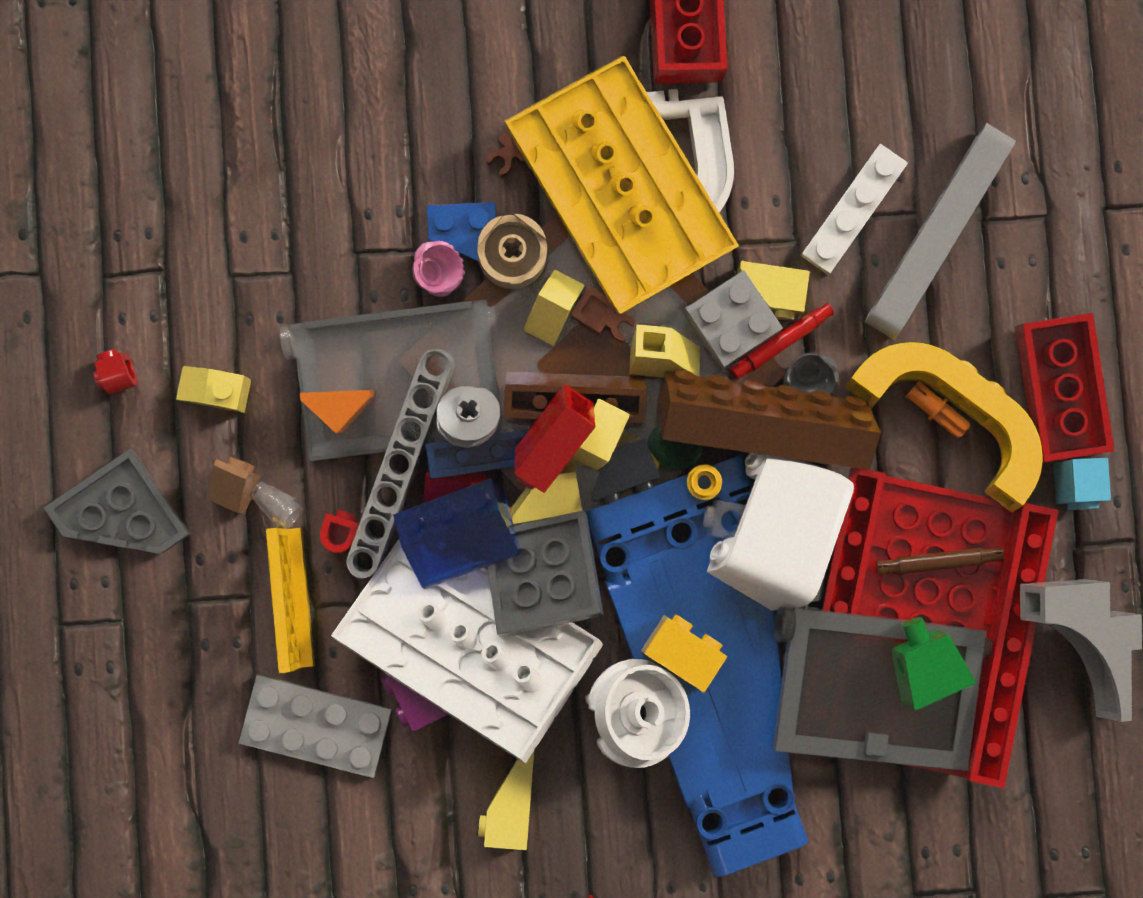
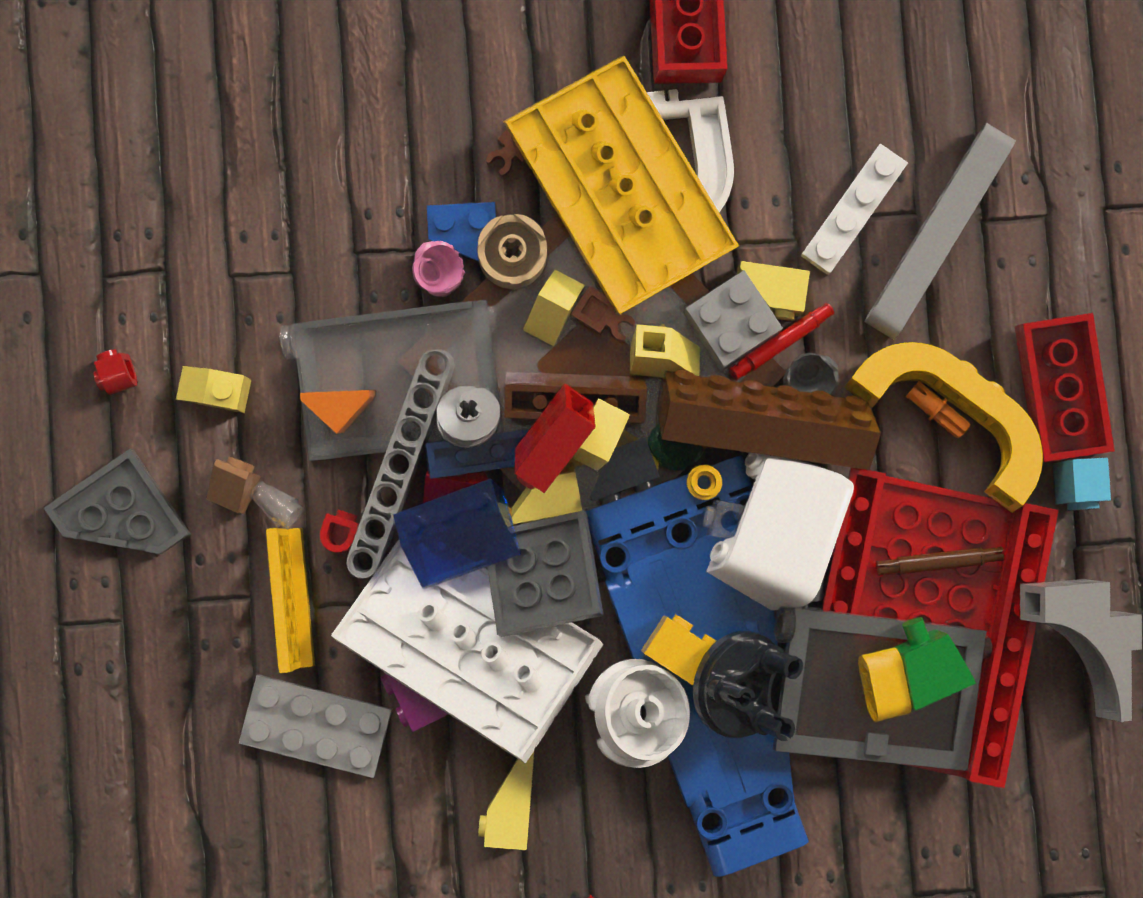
(741, 686): none -> black piece
(884, 684): none -> yellow beam

